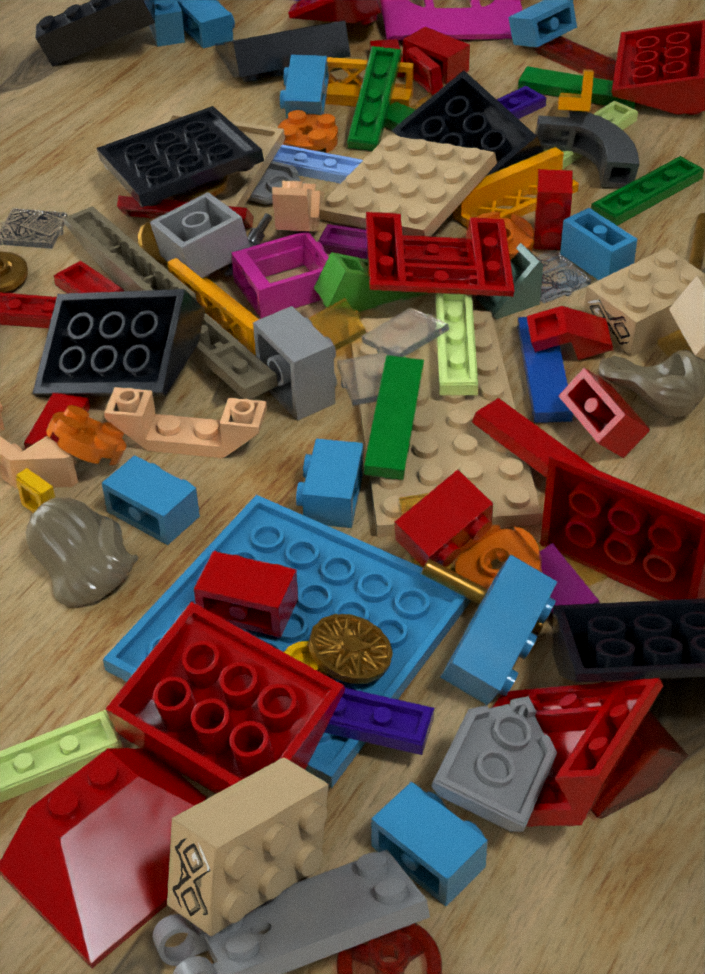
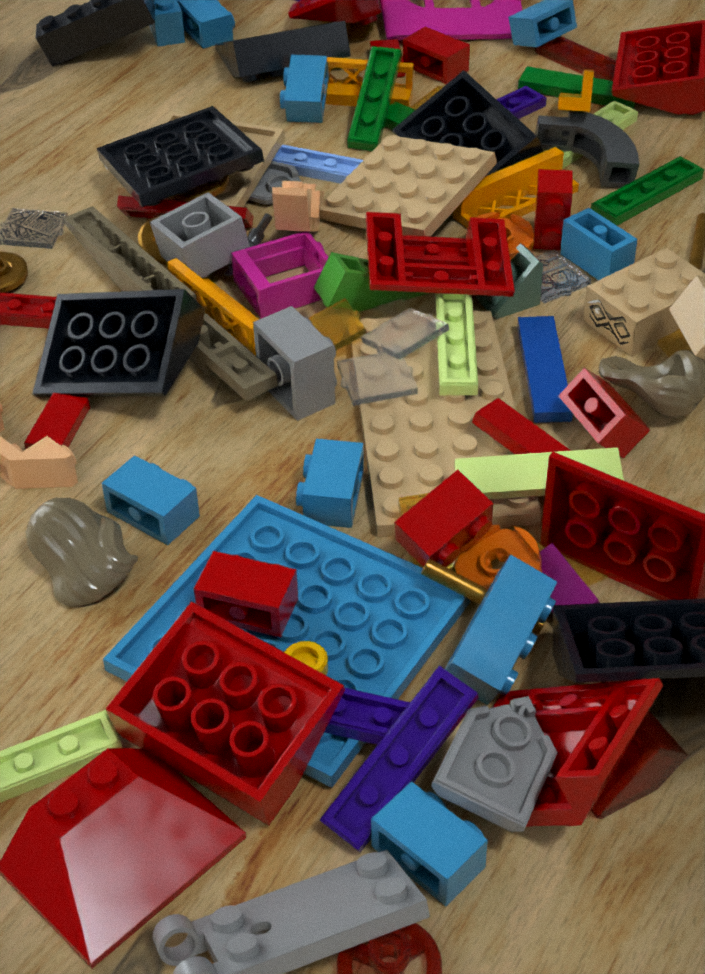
(33, 490): yellow tile -> none
(84, 279): red tile -> none
(86, 437): orange plate -> none
(135, 416): light nougat slope -> none
(246, 845): tan brick -> none
(310, 131): orange plate -> none
(344, 241): magenta tile -> none
(350, 648): pearl gold wheel -> none
(394, 418): green tile -> none
(400, 756): none -> dark purple tile
(425, 70): red tile -> none
(527, 473): none -> yellowish green tile
(564, 325): red slope -> none

